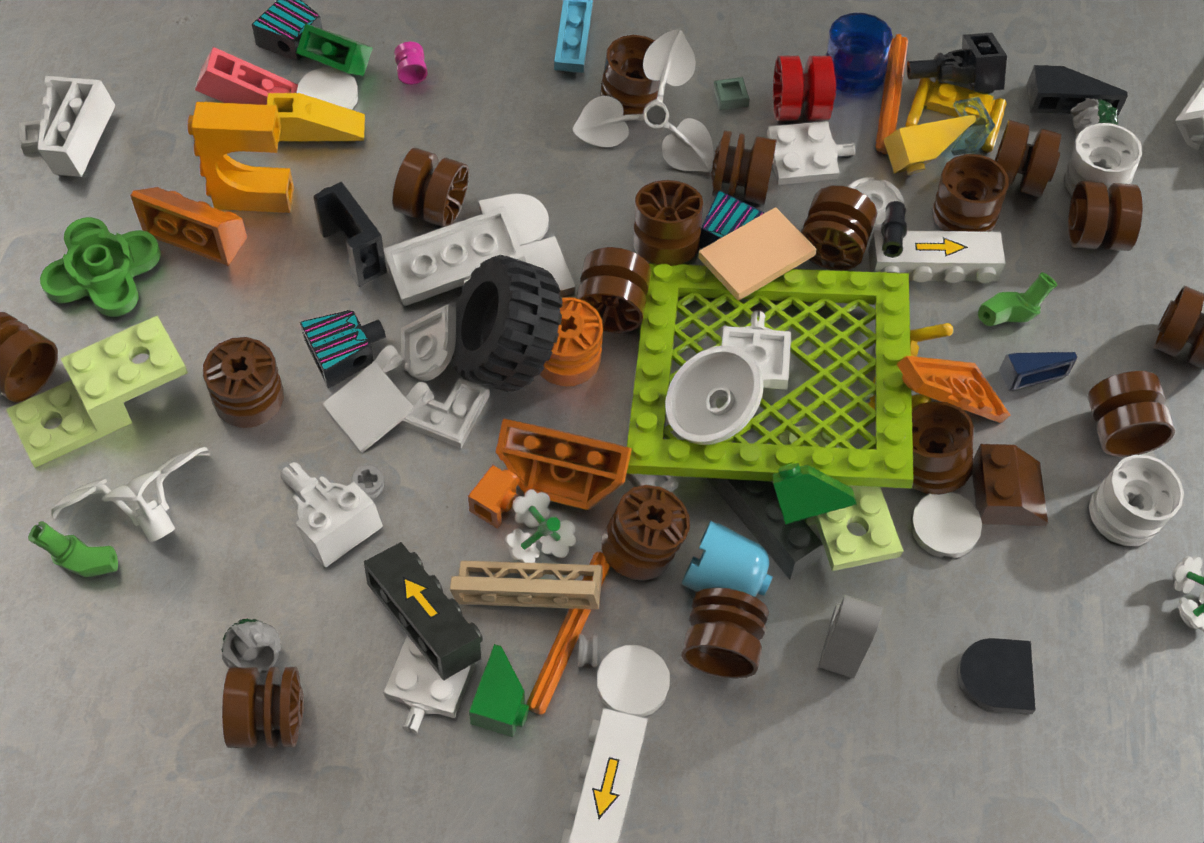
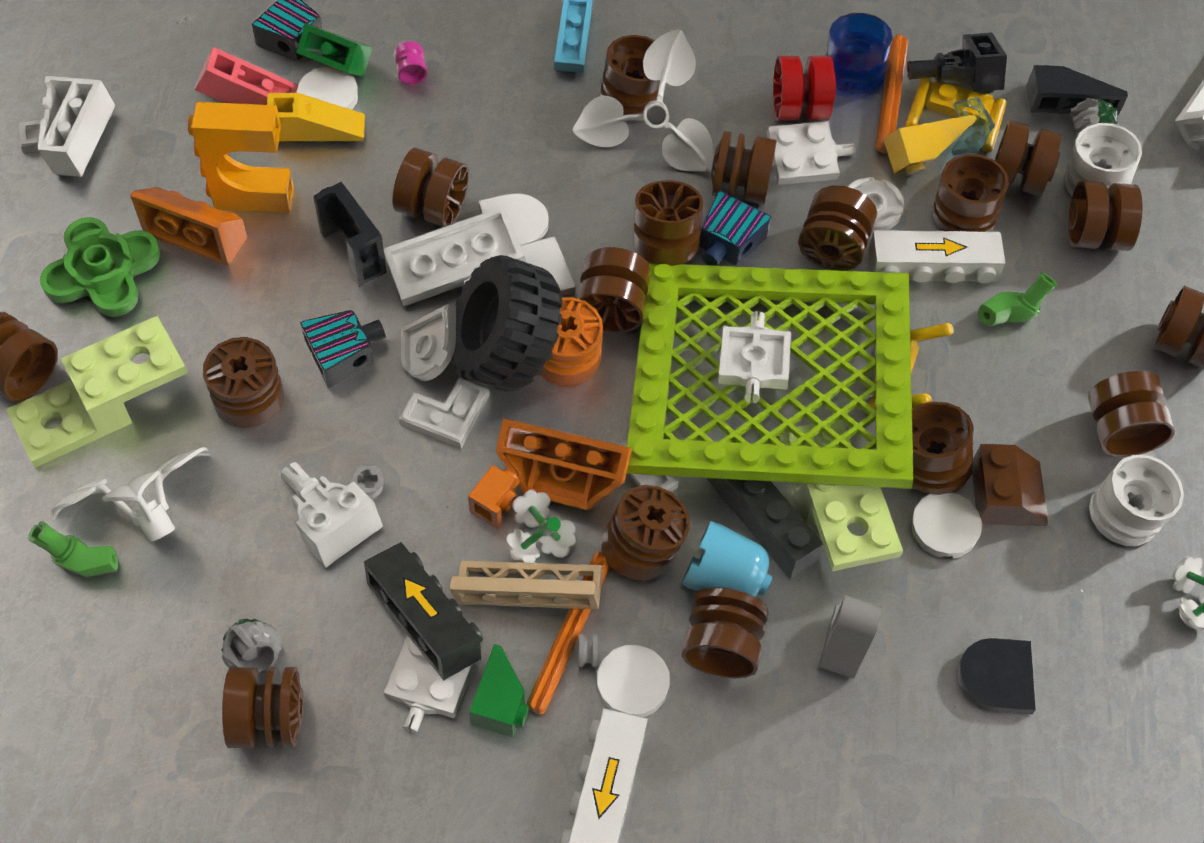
(372, 402): white flag -> none
(705, 385): white dish -> none
(731, 93): sand green tile -> none
(757, 253): light nougat tile -> none
(809, 492): green slope -> none
(894, 229): black pin -> none
(953, 383): orange wing -> none
(1029, 369): dark blue slope -> none

